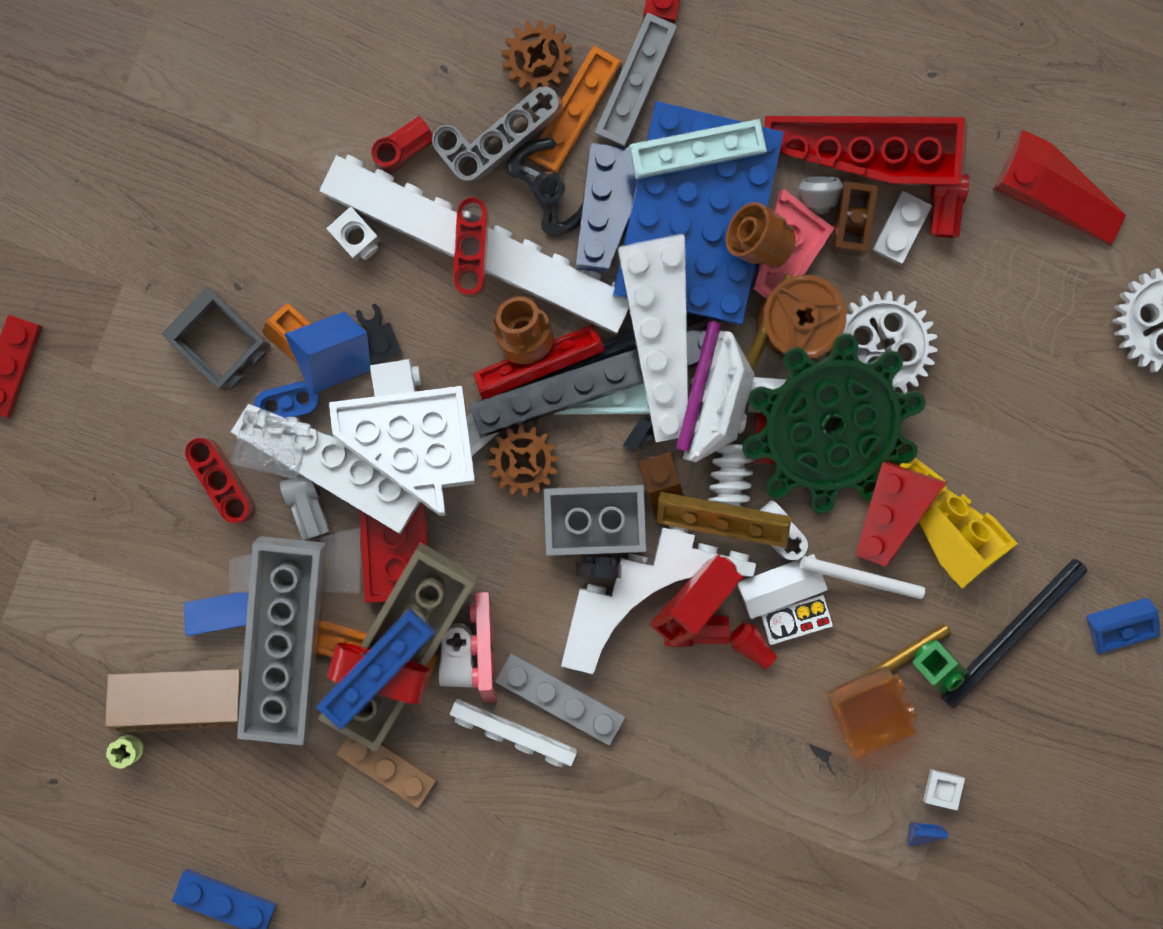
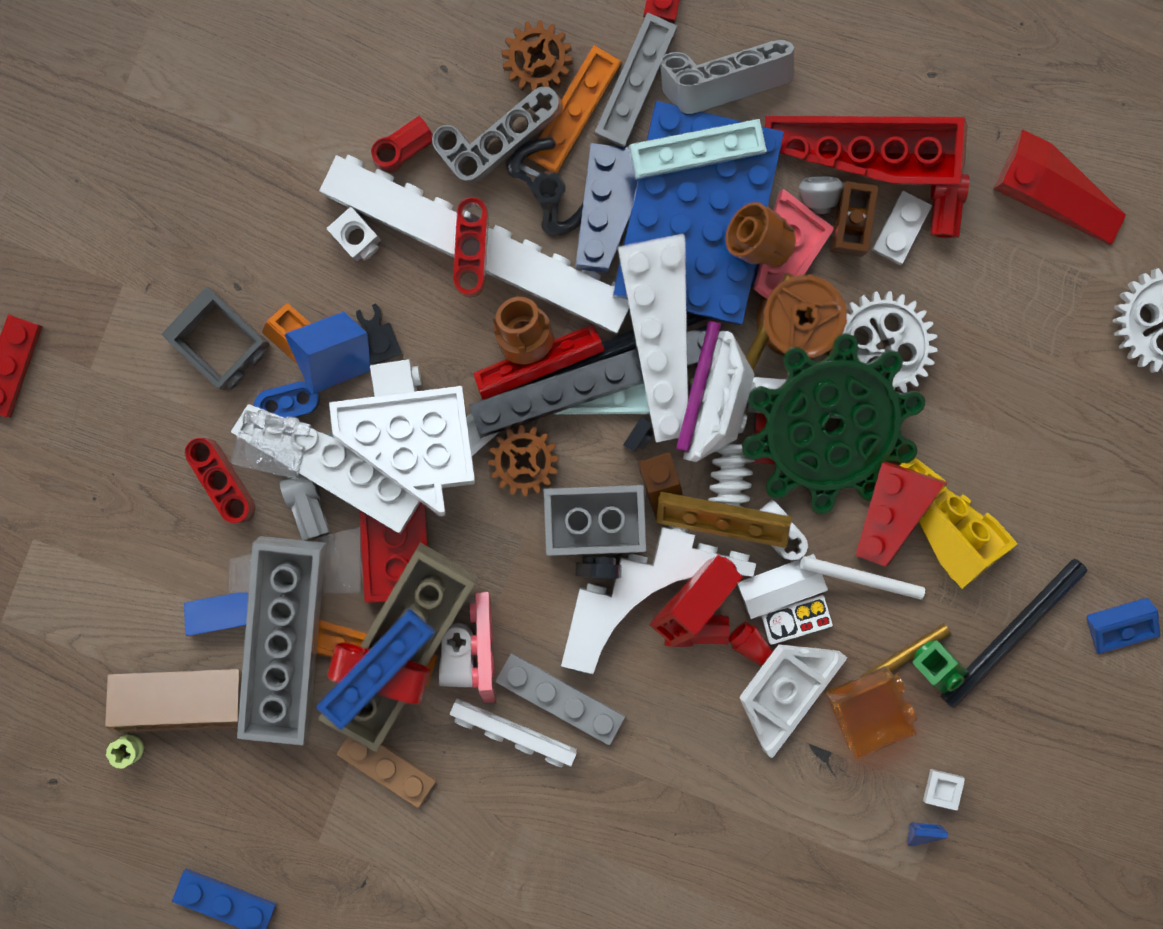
(726, 78): none -> light grey beam
(787, 690): none -> white wing

